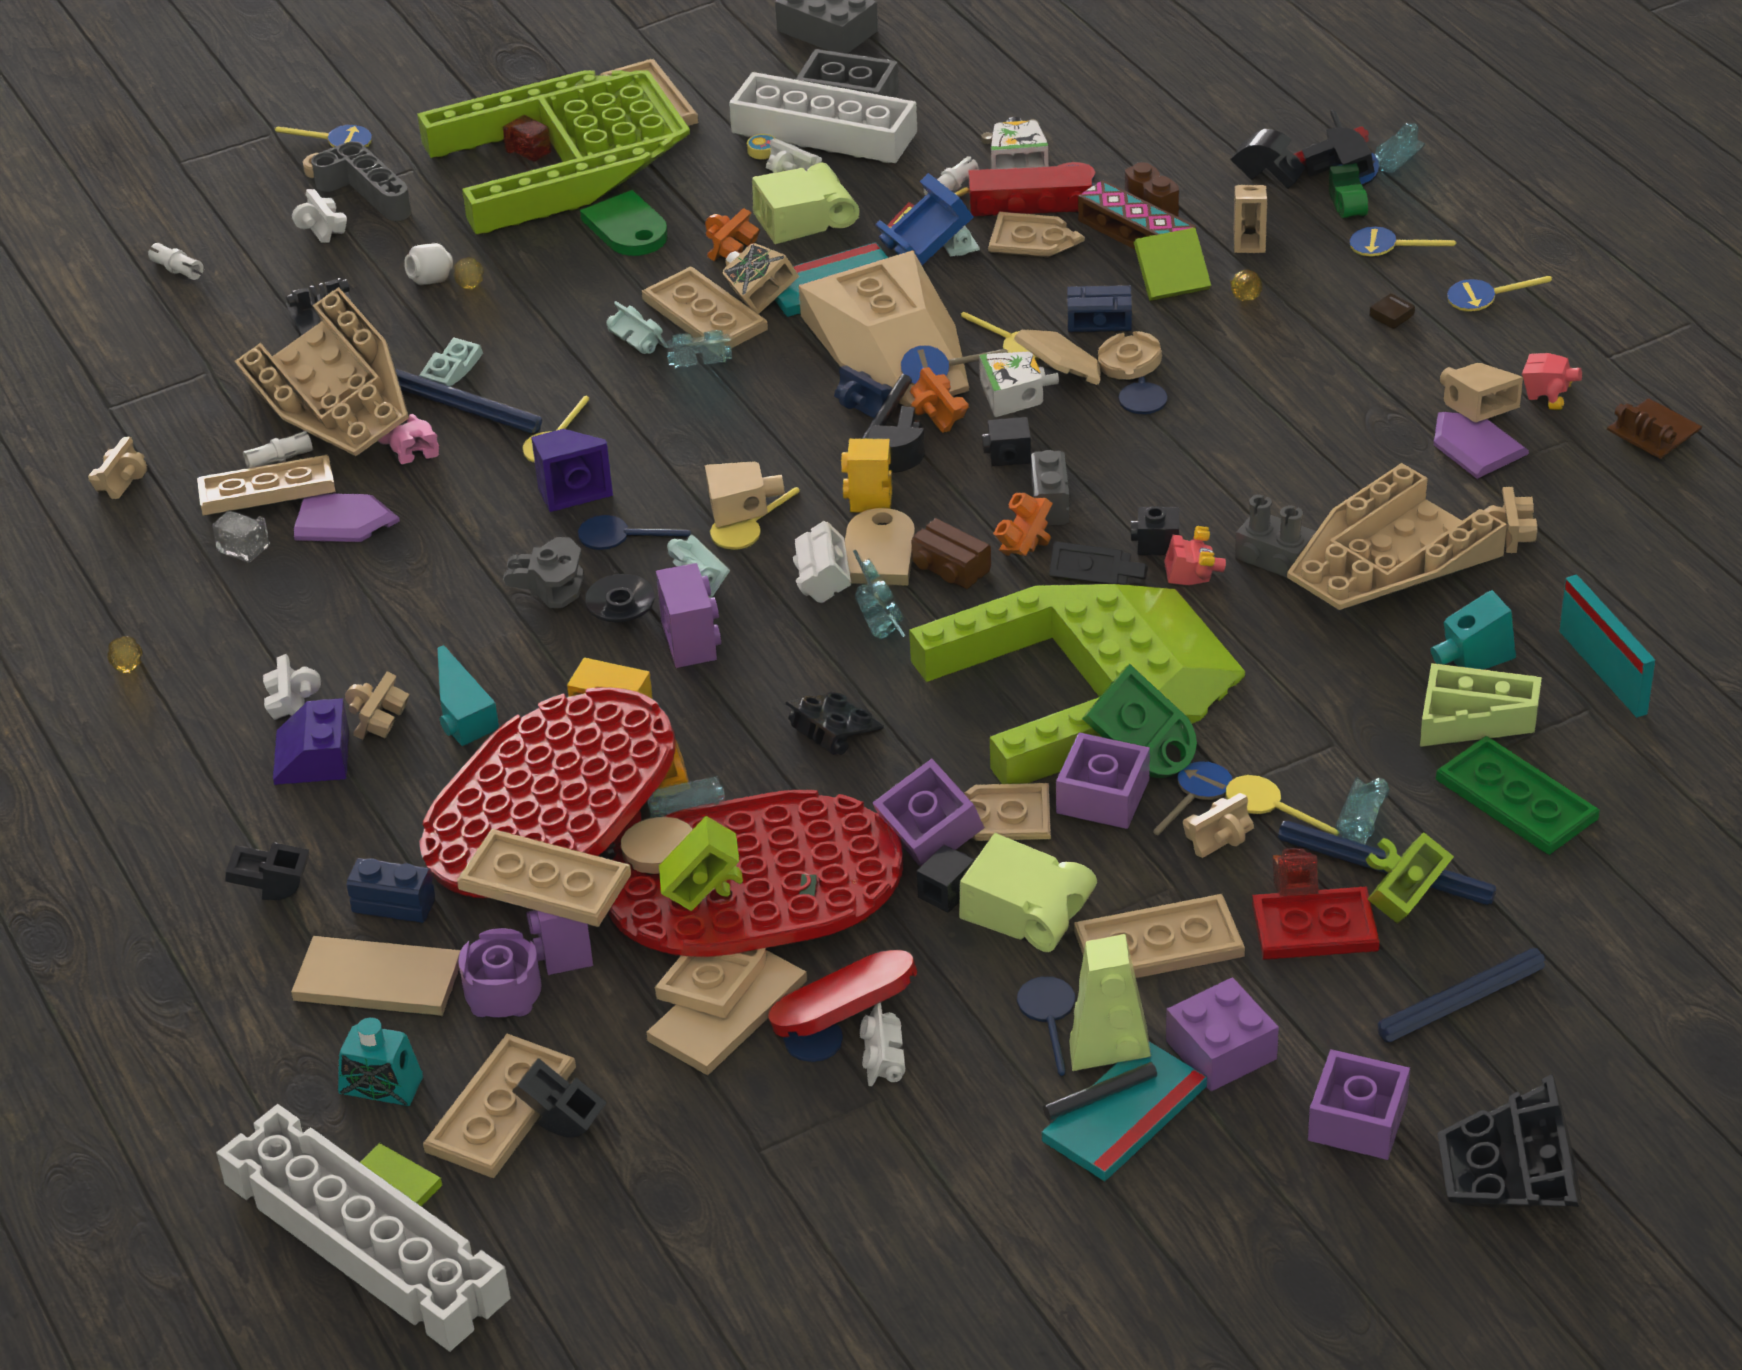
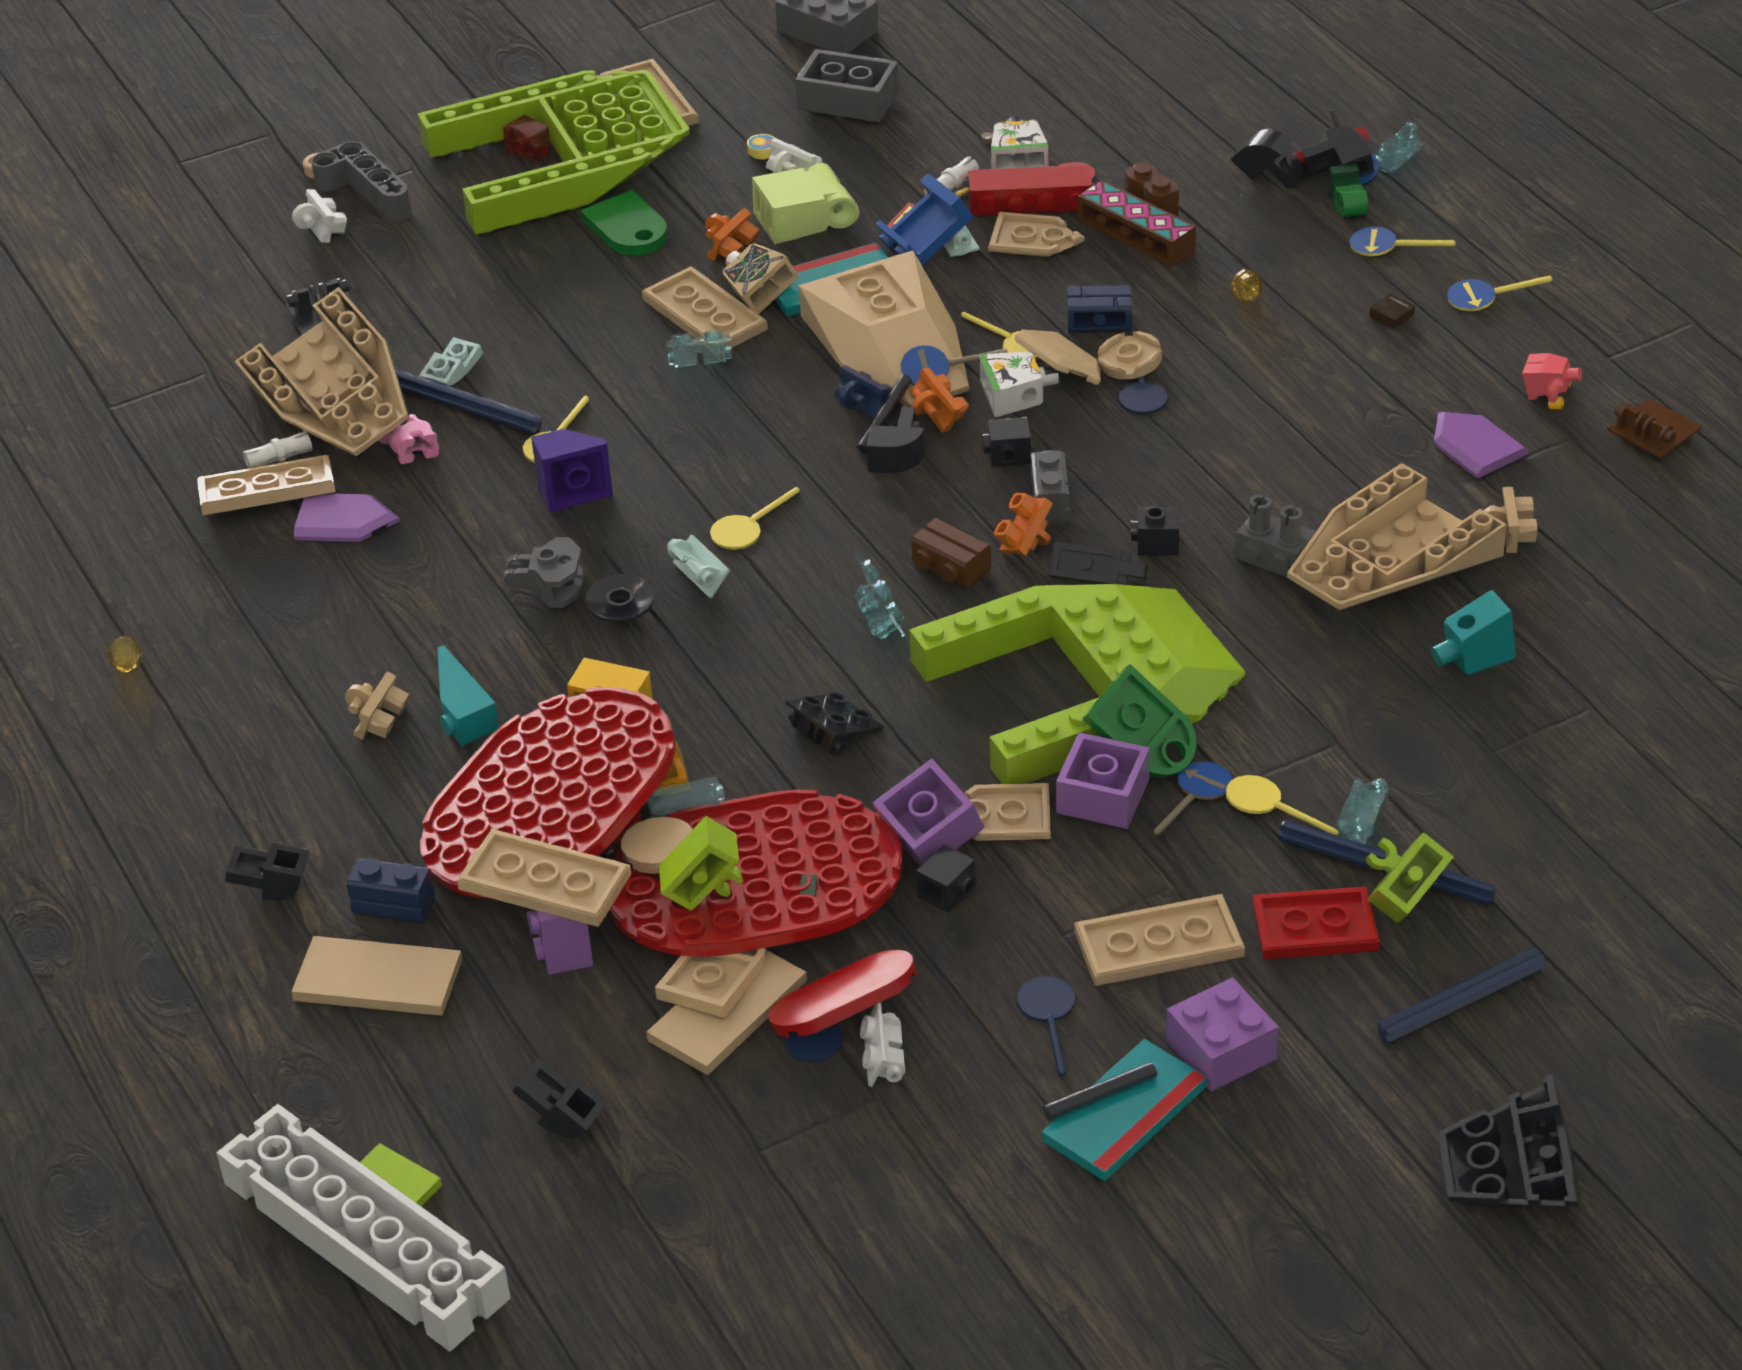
(119, 469): tan hips -> none
(175, 261): white pin -> none
(240, 536): clear brick -> none
(288, 688): white hips -> none
(313, 744): dark purple slope -> none
(337, 136): piece -> none
(378, 1064): teal torso -> none
(428, 264): white head -> none
(468, 273): clear yellow plate -> none
(487, 1116): tan tile -> none
(500, 974): medium lavender brick -> none
(610, 531): dark blue piece -> none
(640, 333): light aqua hinge -> none
(688, 614): medium lavender brick -> none
(739, 491): tan torso -> none
(821, 562): white brick -> none
(824, 117): white brick -> none
(868, 474): yellow brick -> none
(885, 545): tan tile -> none
(1023, 892): yellowish green piece -> none
(1108, 1009): yellowish green wedge -> none
(1172, 264): lime tile -> none
(1192, 560): coral piece -> none
(1222, 824): tan hips -> none
(1250, 212): tan torso -> none
(1295, 872): clear red brick -> none
(1358, 1104): medium lavender brick -> none
(1477, 704): yellowish green wedge -> none
(1481, 391): tan torso -> none
(1517, 795): green tile -> none
(1607, 646): teal tile -> none

